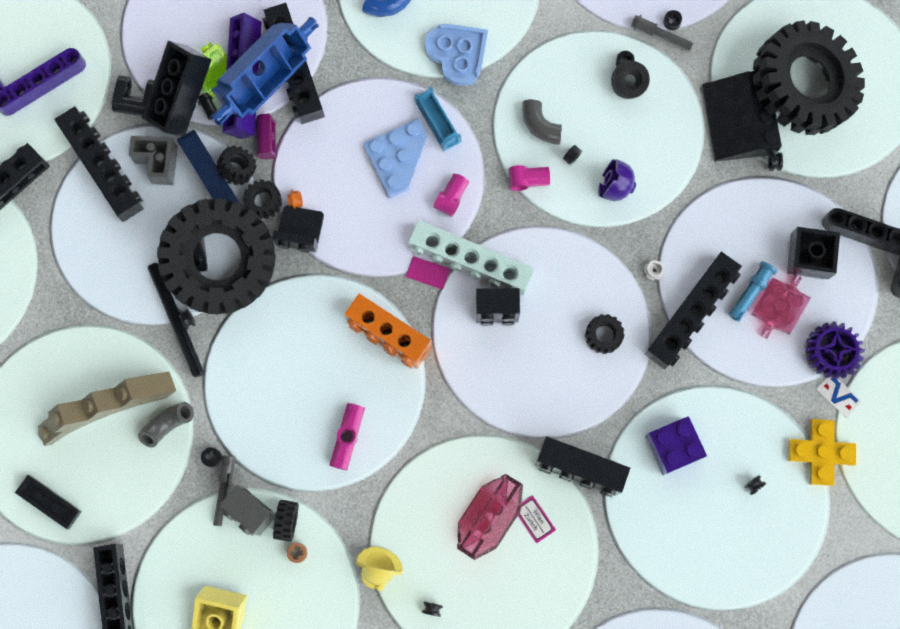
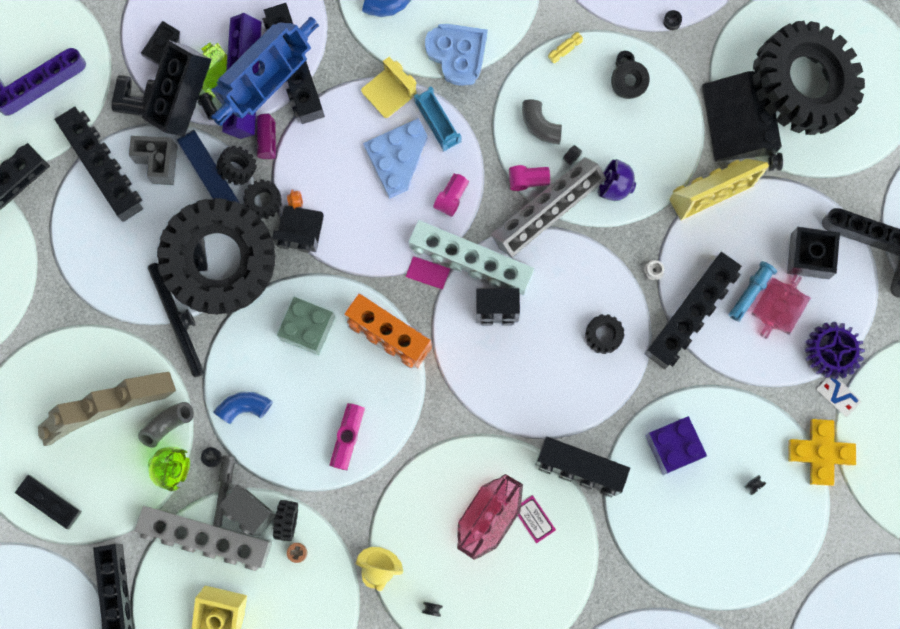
(150, 518): none -> light grey brick
(156, 45): none -> black wing
(168, 467): none -> clear neon green cylinder
(243, 403): none -> blue cylinder
(306, 325): none -> sand green brick
(390, 88): none -> light yellow bracket
(548, 206): none -> light grey brick
(565, 47): none -> light yellow axle
(651, 28): dark grey pin -> none
(716, 187): none -> light yellow slope

